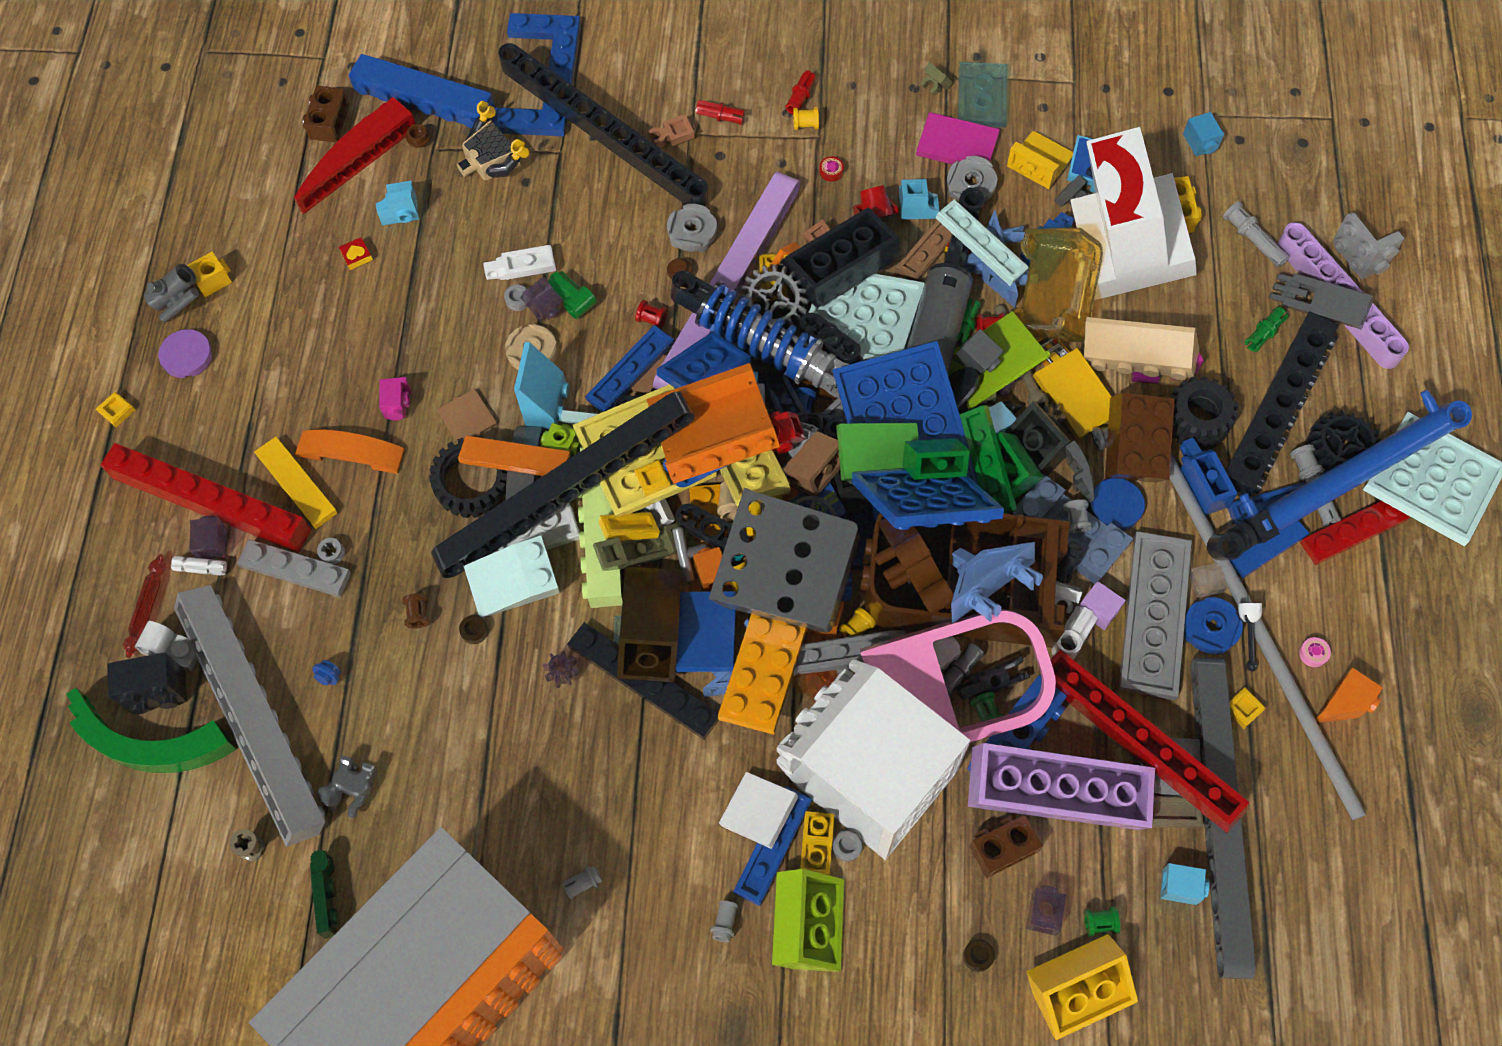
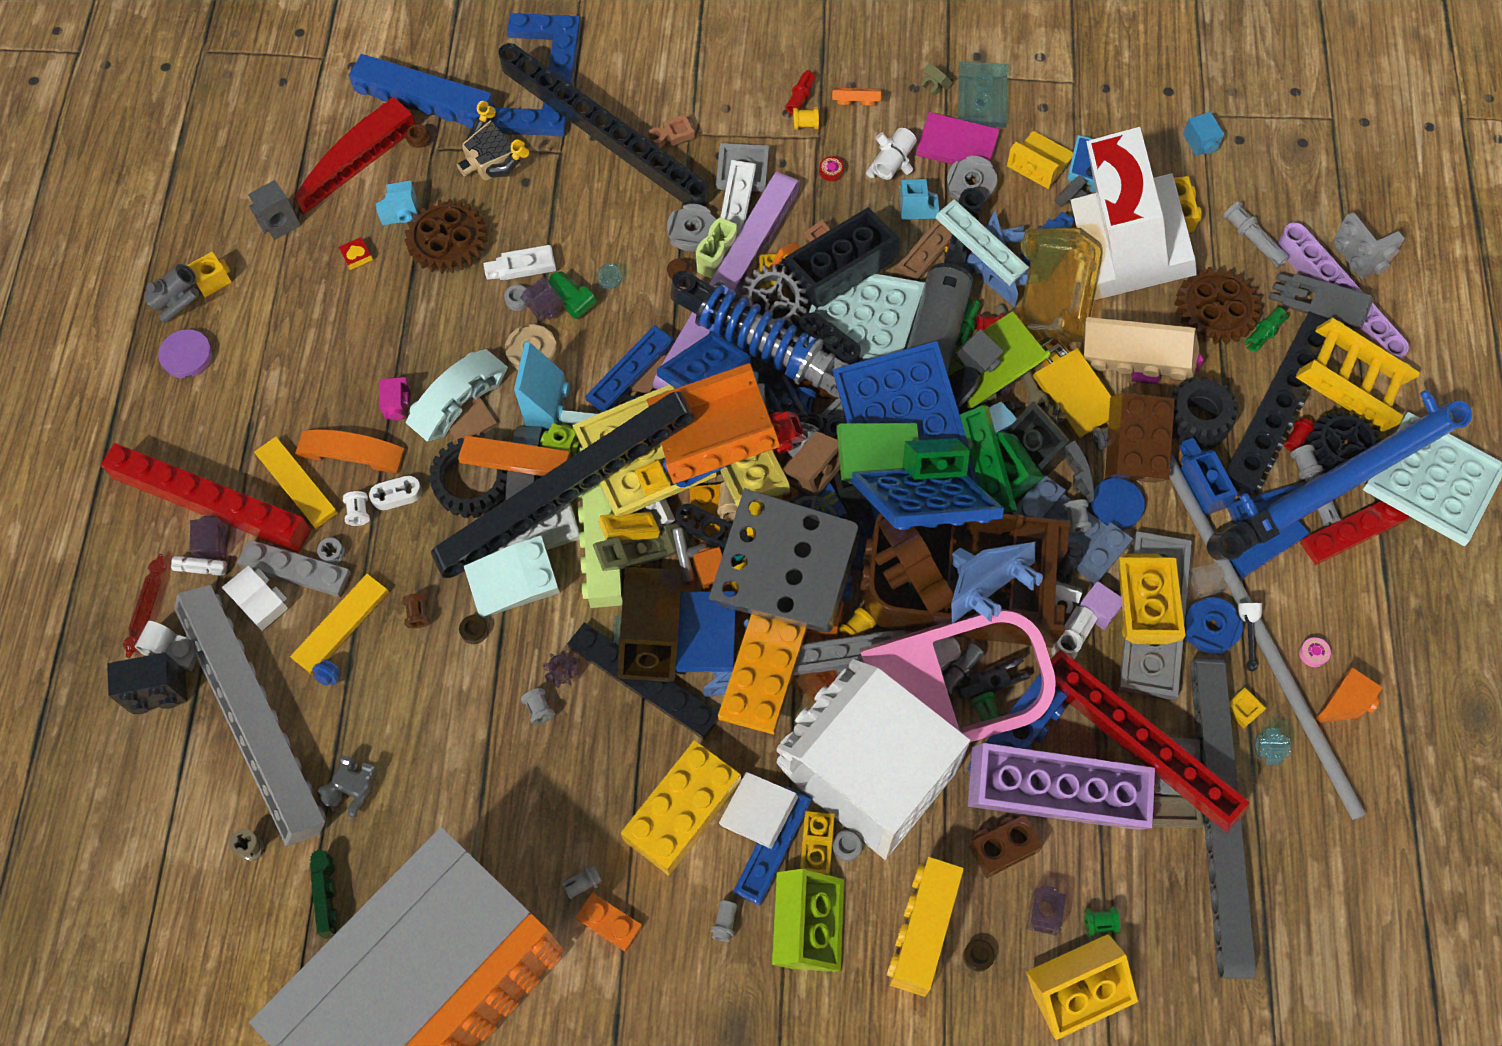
(115, 409): yellow tile -> none
(162, 756): green arch -> none
(255, 597): none -> white brick
(273, 209): none -> dark grey brick
(326, 113): reddish brown brick -> none
(340, 623): none -> yellow tile
(360, 503): none -> white bush
(395, 493): none -> white beam
(442, 400): none -> light aqua brick
(446, 236): none -> reddish brown gear
(537, 706): none -> light grey bush
(608, 922): none -> orange plate
(609, 276): none -> clear light blue plate
(651, 314): red bush -> none
(681, 807): none -> yellow brick
(715, 247): none -> yellowish green brick
(719, 111): red axle -> none
(738, 192): none -> white tile
(746, 153): none -> light grey plate
(865, 95): none -> orange plate
(877, 201): red piece -> none
(892, 154): none -> white pin
(926, 928): none -> yellow brick
(1150, 599): none -> yellow slope
(1184, 884): medium azure brick -> none
(1218, 305): none -> reddish brown gear
(1272, 746): none -> clear light blue gear
(1299, 434): none -> red pin
(1348, 395): none -> yellow fence

